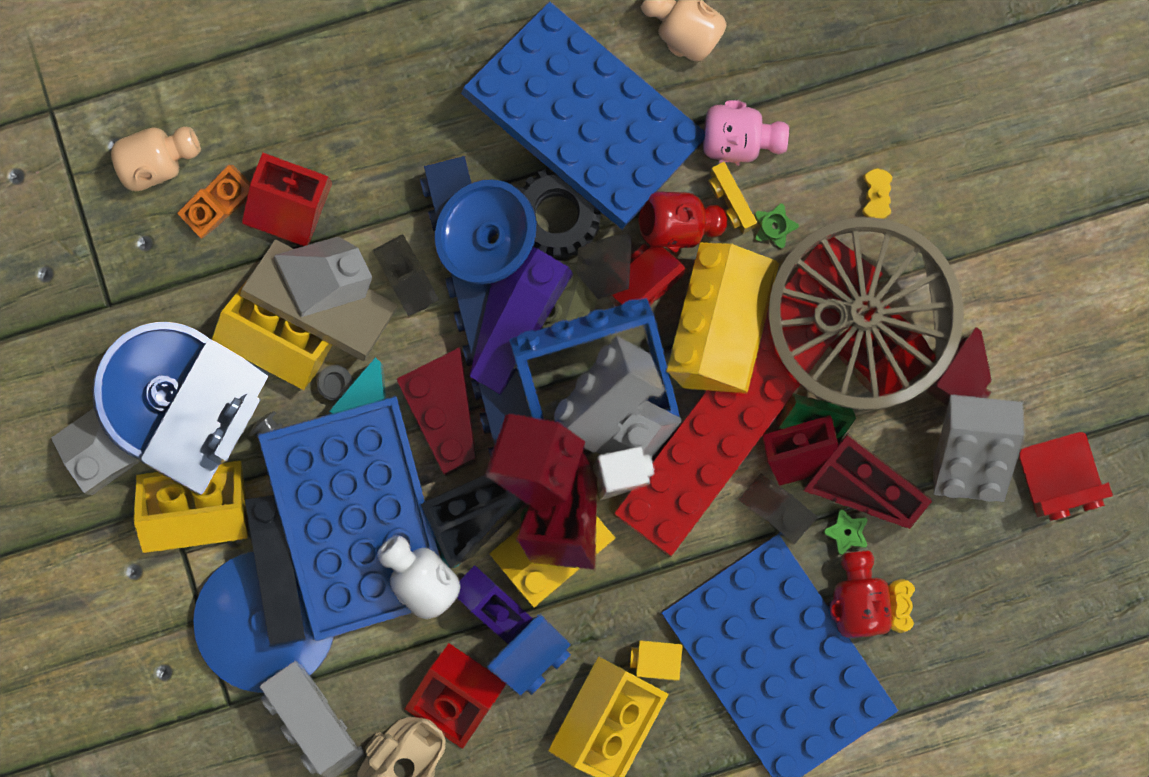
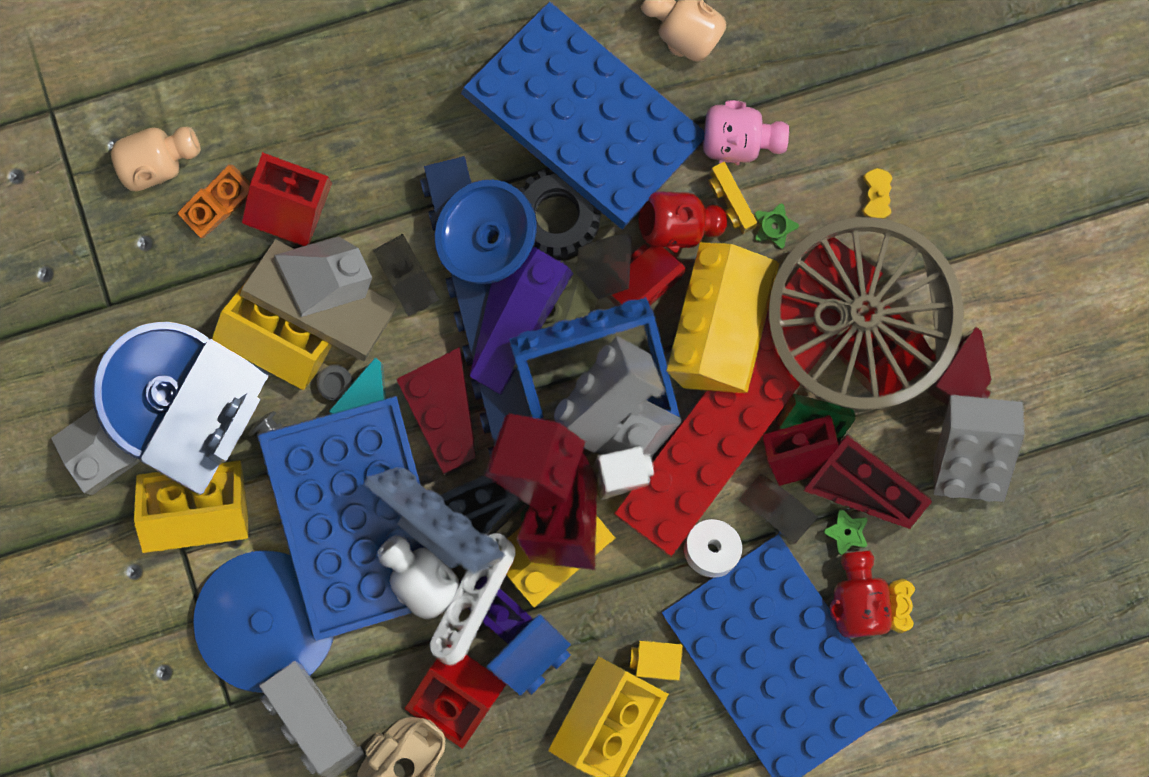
(274, 572): black slope -> none
(433, 523): none -> sand blue bracket
(466, 597): none -> white beam
(708, 562): none -> white piece
(1063, 476): red bracket -> none

